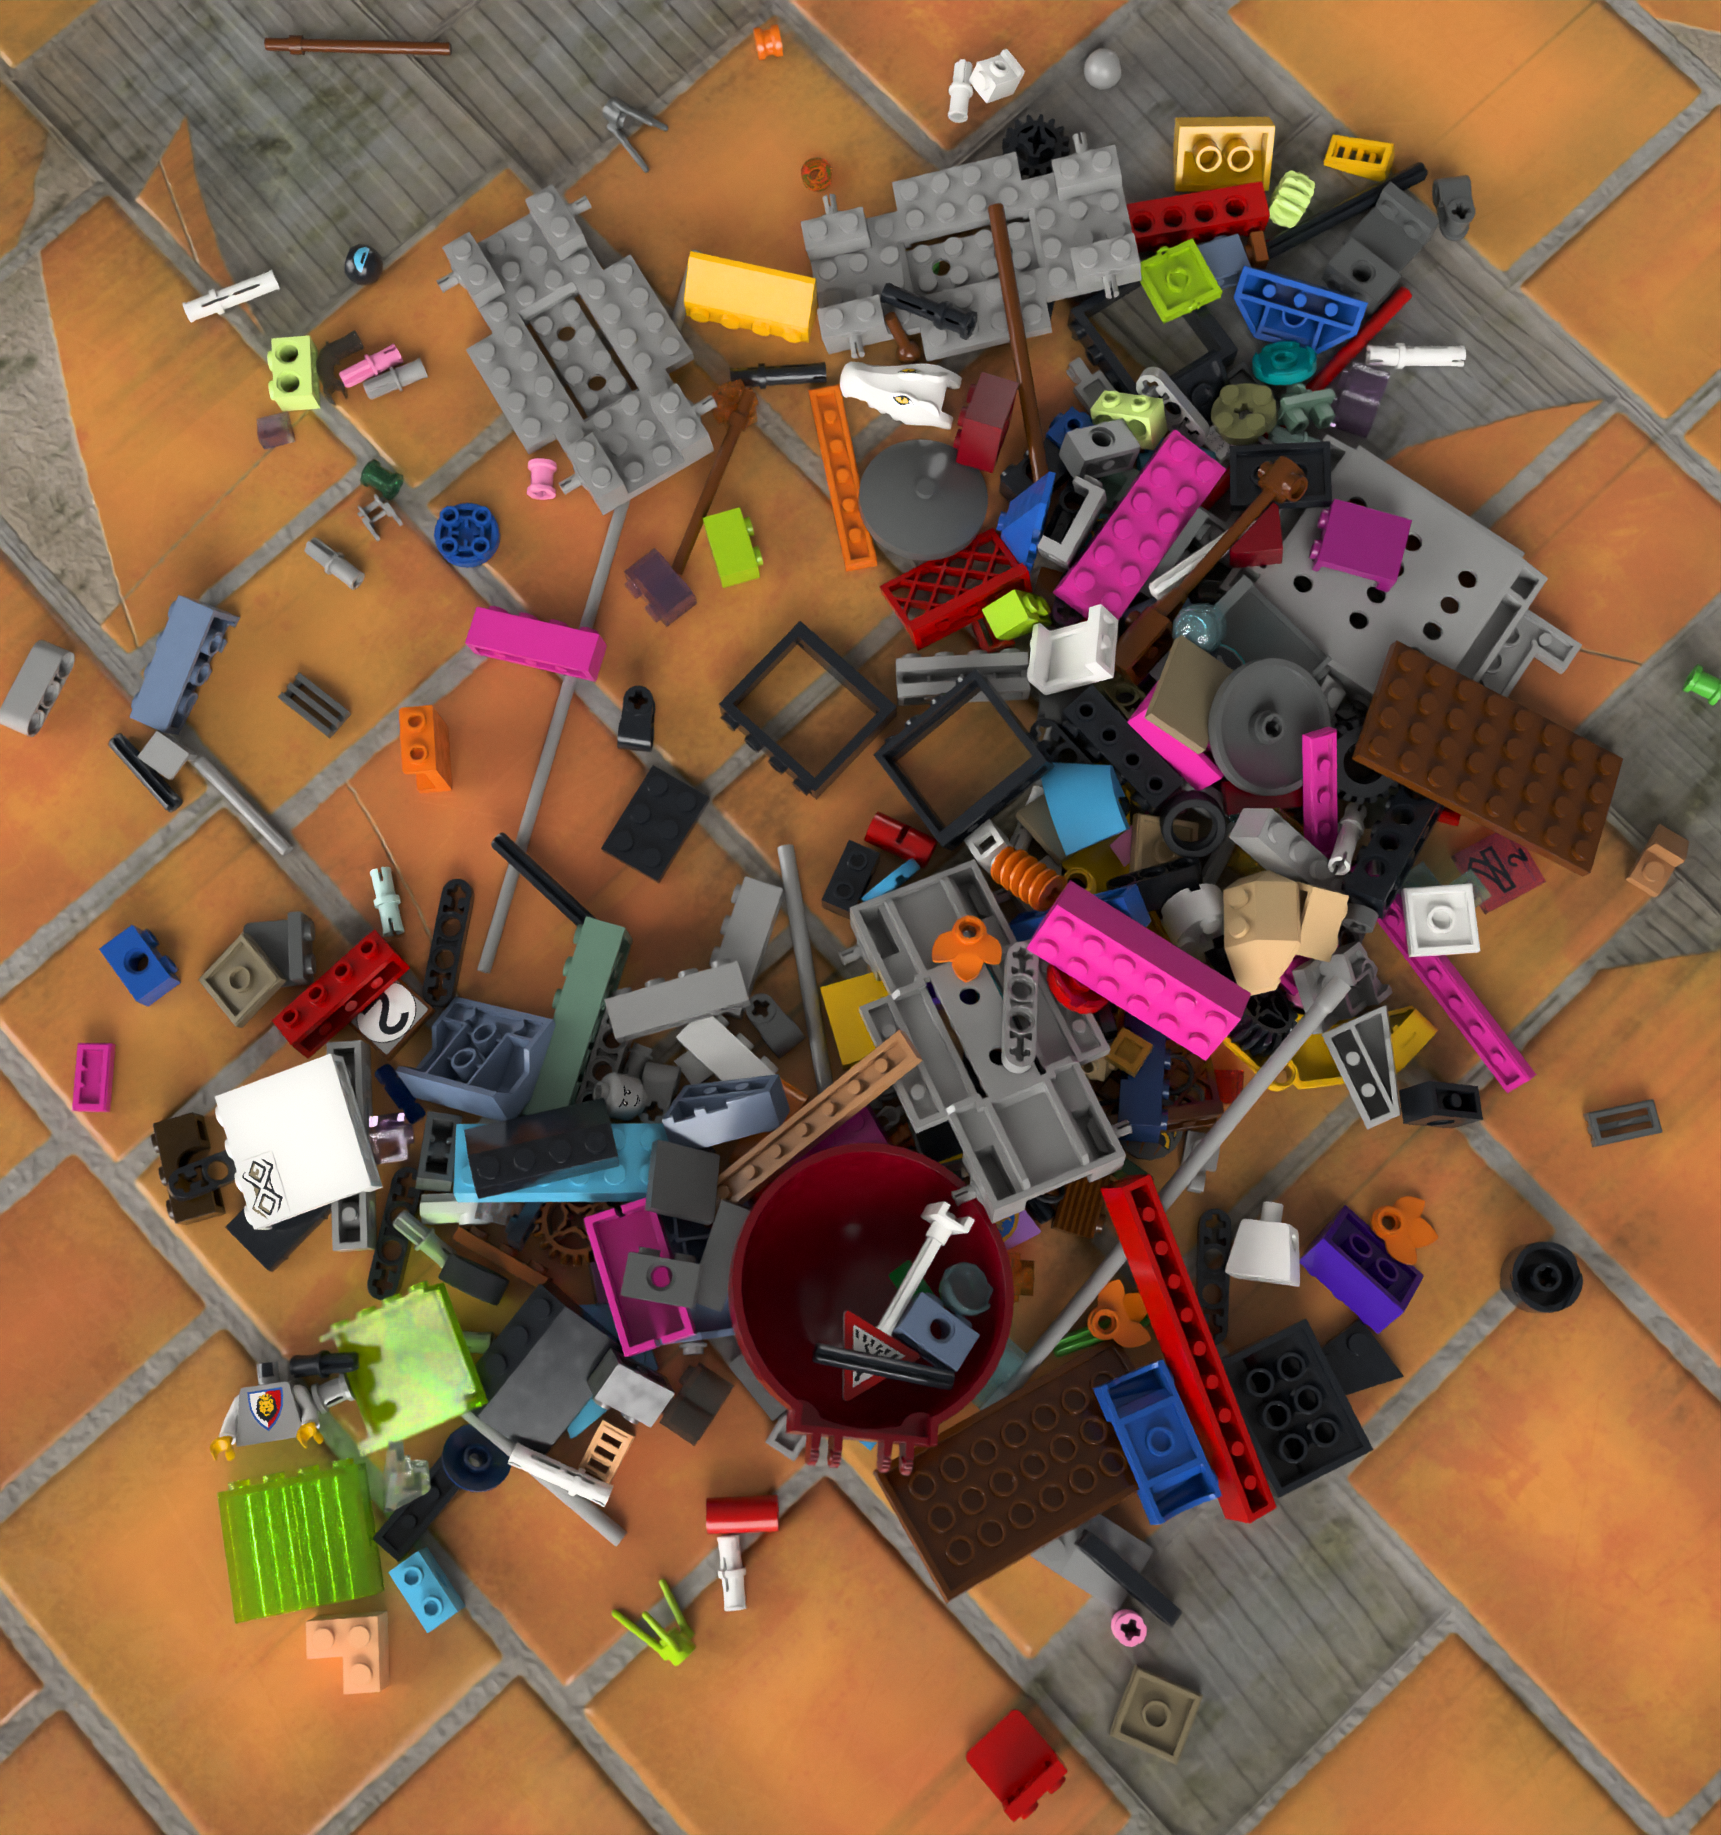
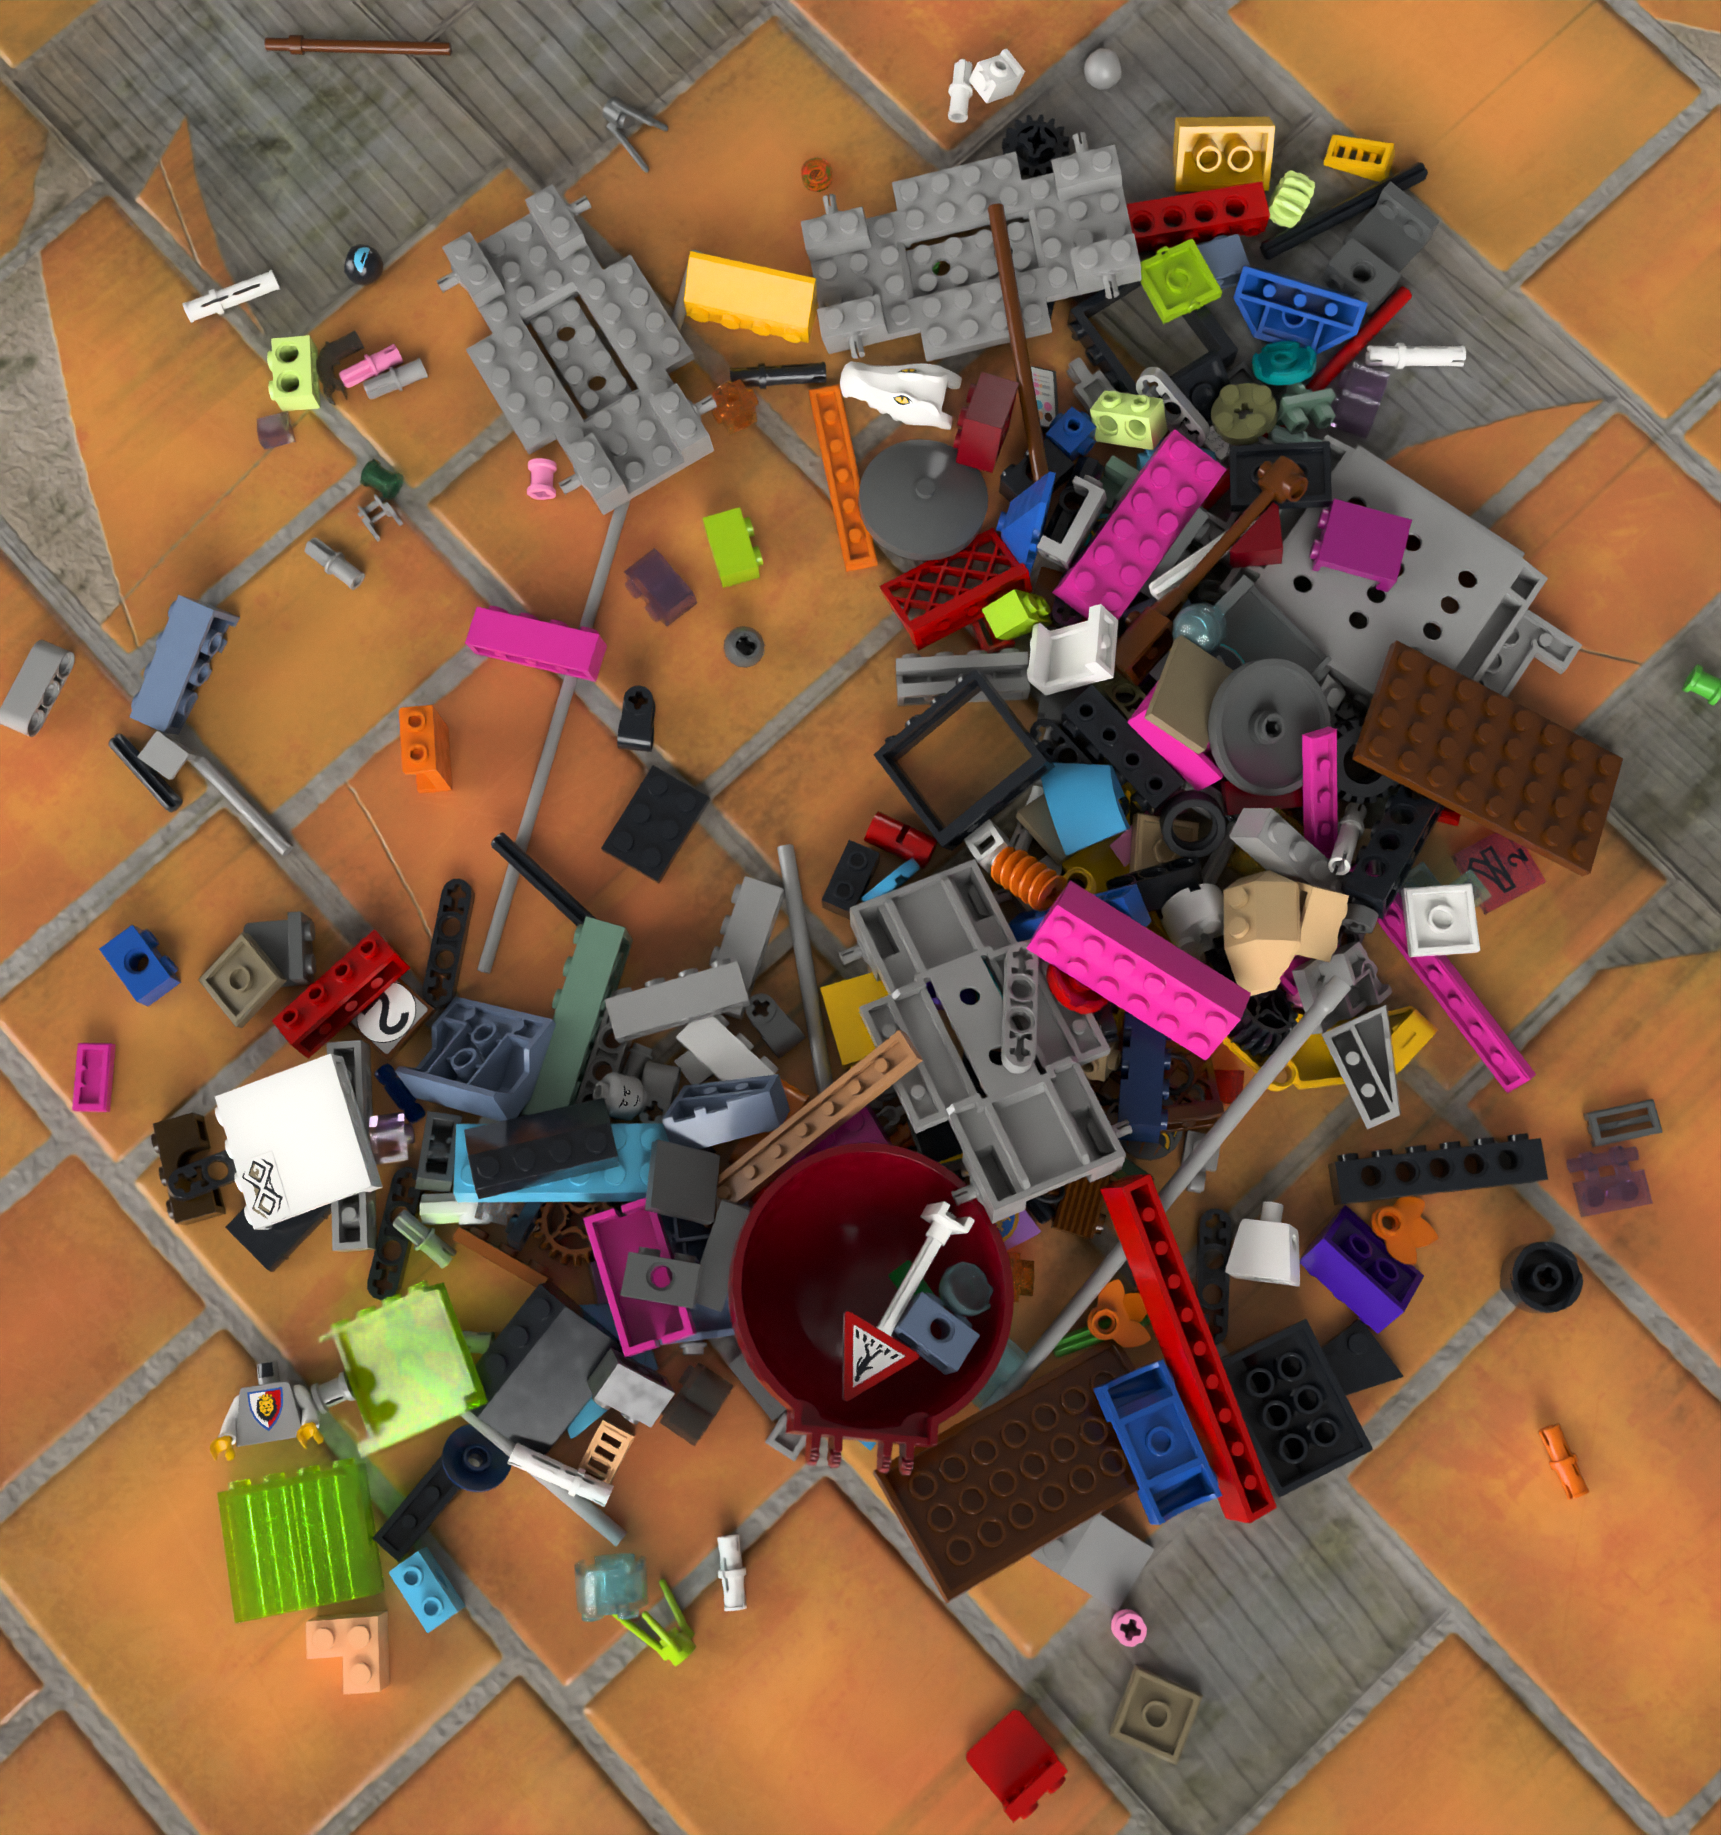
(294, 689): dark grey tile -> none
(323, 1364): black axle -> none
(387, 901): light aqua pin -> none
(403, 1477): clear slope -> none
(467, 534): blue tile -> none
(473, 1279): black tyre -> none
(611, 1586): none -> clear light blue brick
(737, 422): reddish brown bar -> none
(742, 1514): red pin -> none
(744, 646): none -> dark grey piece
(768, 42): orange wheel -> none
(840, 670): black window -> none
(883, 1366): black axle -> none
(908, 350): reddish brown bar -> none
(941, 314): black pin -> none
(967, 953): orange plate -> none
(1046, 395): none -> slope
(1099, 449): dark grey brick -> none
(1128, 1052): pearl gold plate -> none
(1128, 1578): black beam -> none
(1256, 250): dark orange plate -> none
(1440, 1104): black brick -> none
(1454, 205): dark grey piece -> none
(1526, 1167): none -> black brick
(1563, 1461): none -> orange pin
(1609, 1192): none -> plate
(1658, 860): medium nougat slope -> none

